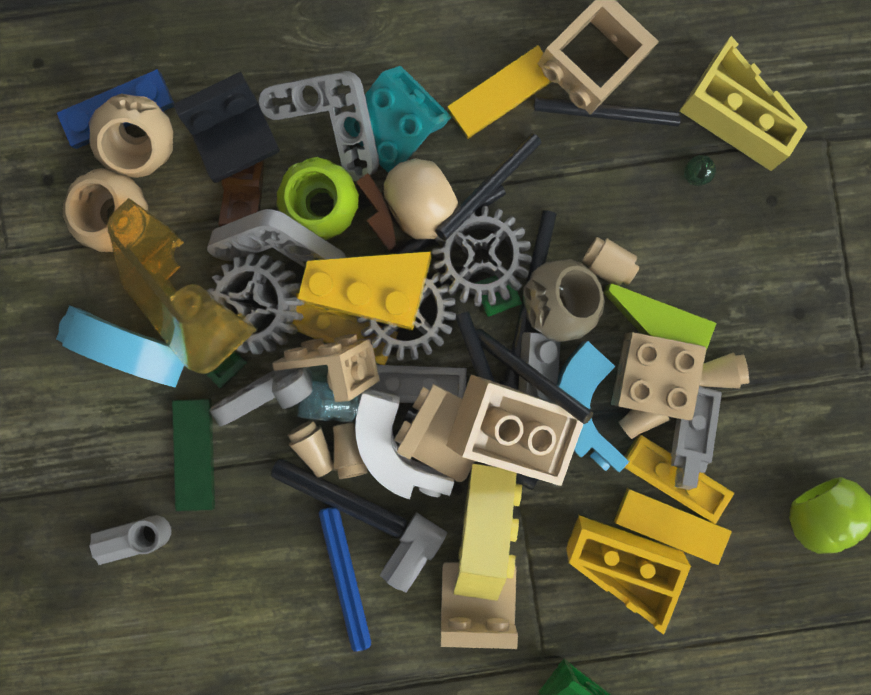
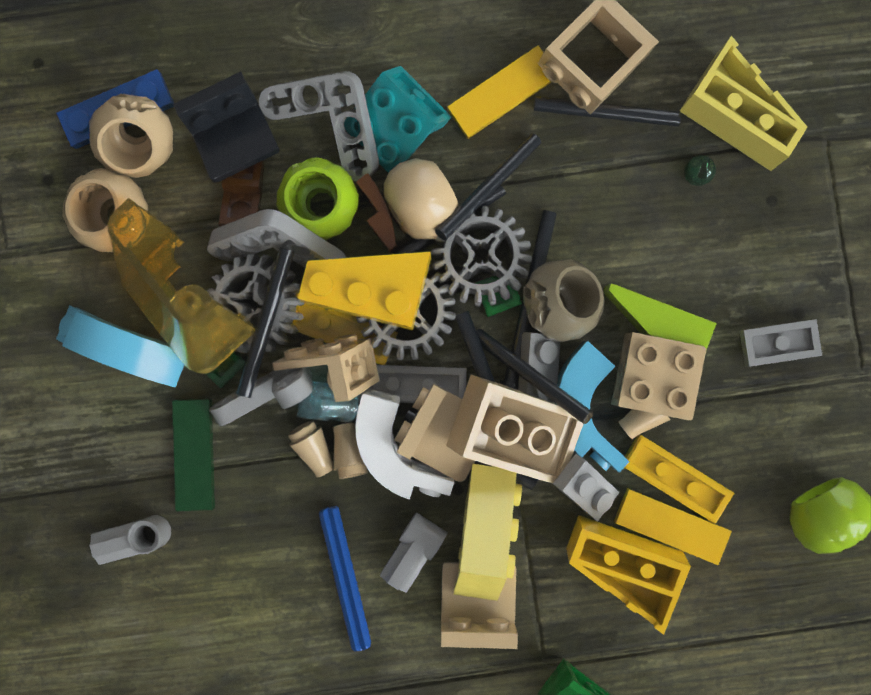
(265, 322): none -> black bar
(338, 498): black axle -> none
(586, 487): none -> light grey plate
(611, 262): tan brick -> none
(695, 439): light grey hinge -> none
(725, 372): tan cone -> none
(780, 343): none -> light grey plate

